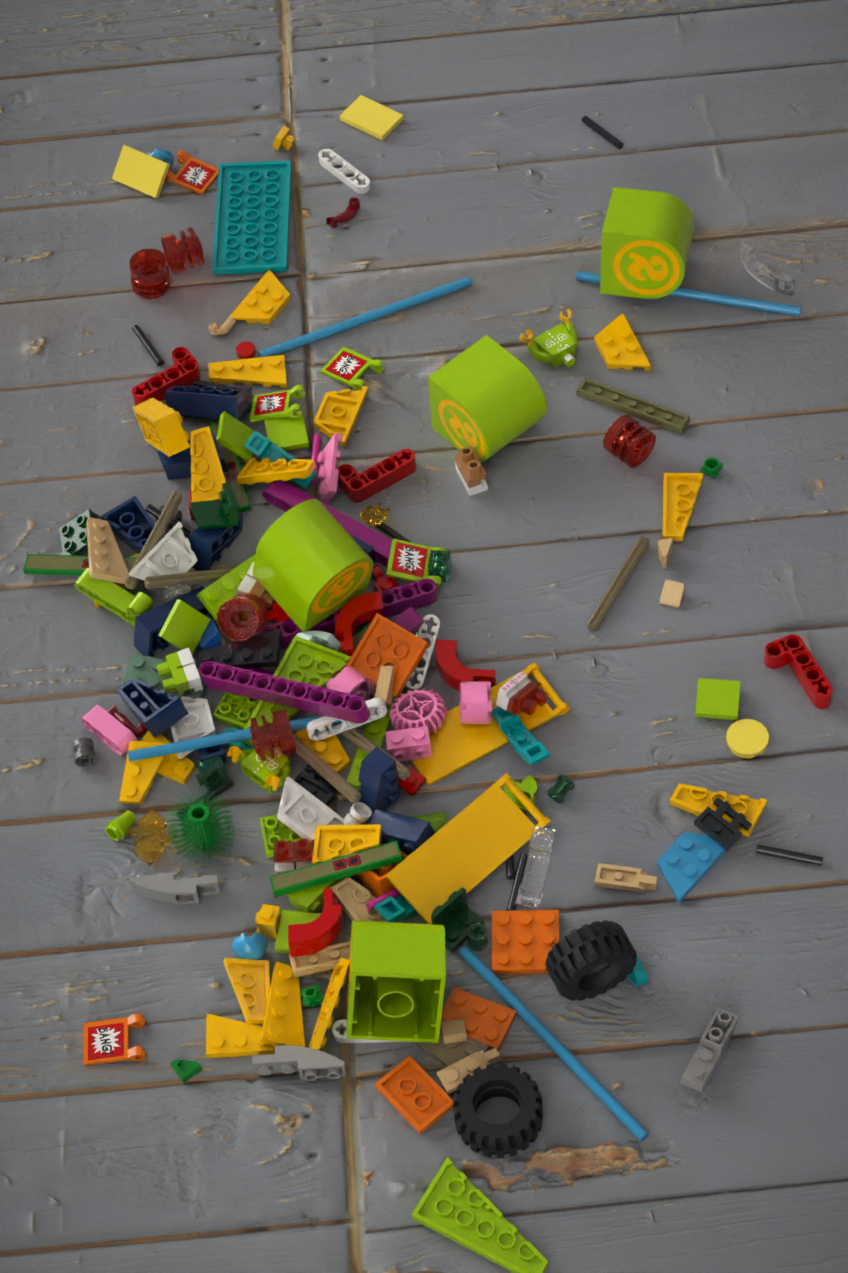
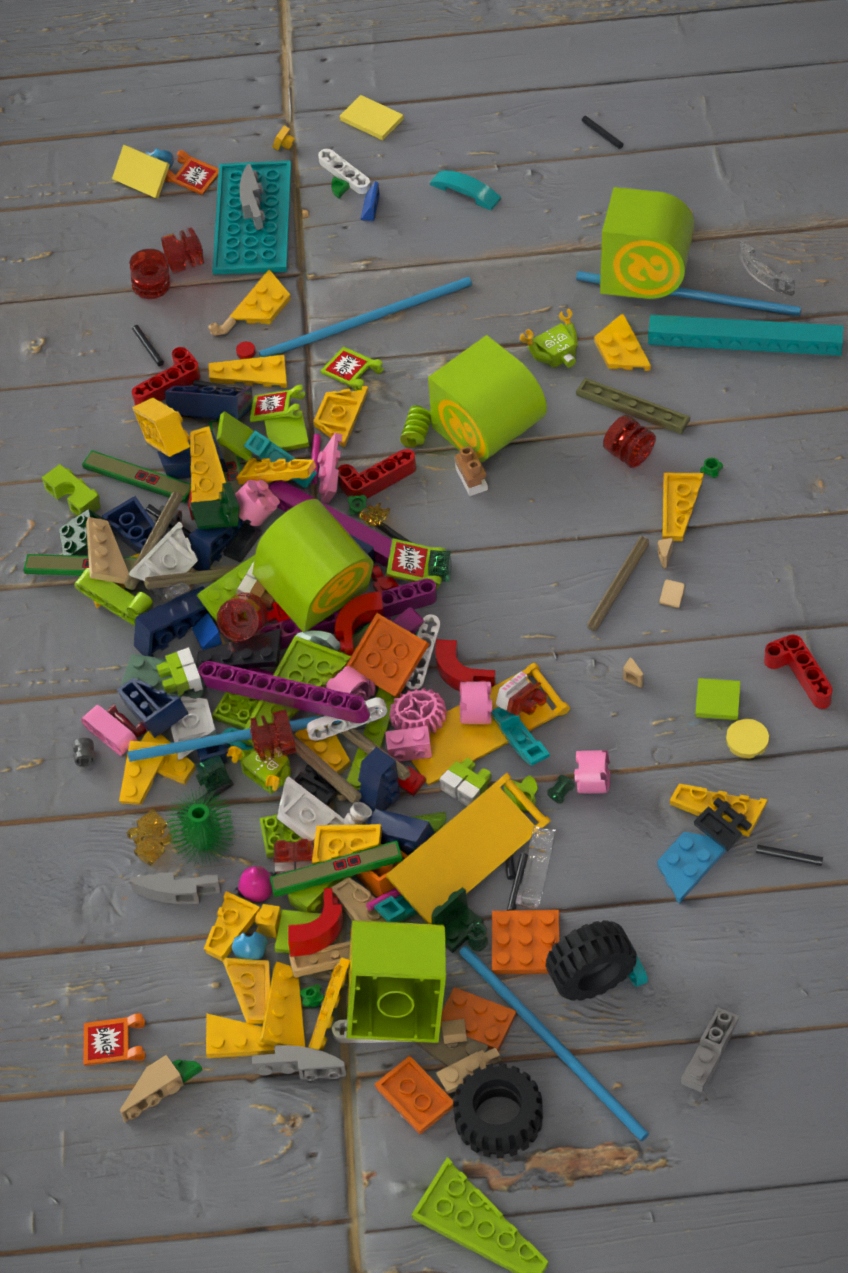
(63, 482): none -> lime arch
(119, 826): lime cone -> none
(136, 475): none -> tile
(154, 1084): none -> tan slope
(184, 626): lime tile -> none
(233, 919): none -> yellow wing
(242, 542): none -> black tile
(250, 197): none -> light grey slope
(255, 884): none -> dark pink hat
(256, 502): none -> bright pink brick
(339, 187): none -> green tile
(349, 213): dark red arm -> none
(361, 500): none -> green plate
(371, 203): none -> blue slope
(385, 684): tan piece -> none
(416, 427): none -> lime piece
(463, 783): none -> hips
(466, 185): none -> teal slope
(593, 771): none -> bright pink brick
(624, 878): tan hinge -> none
(632, 673): none -> tan slope
(745, 335): none -> teal brick

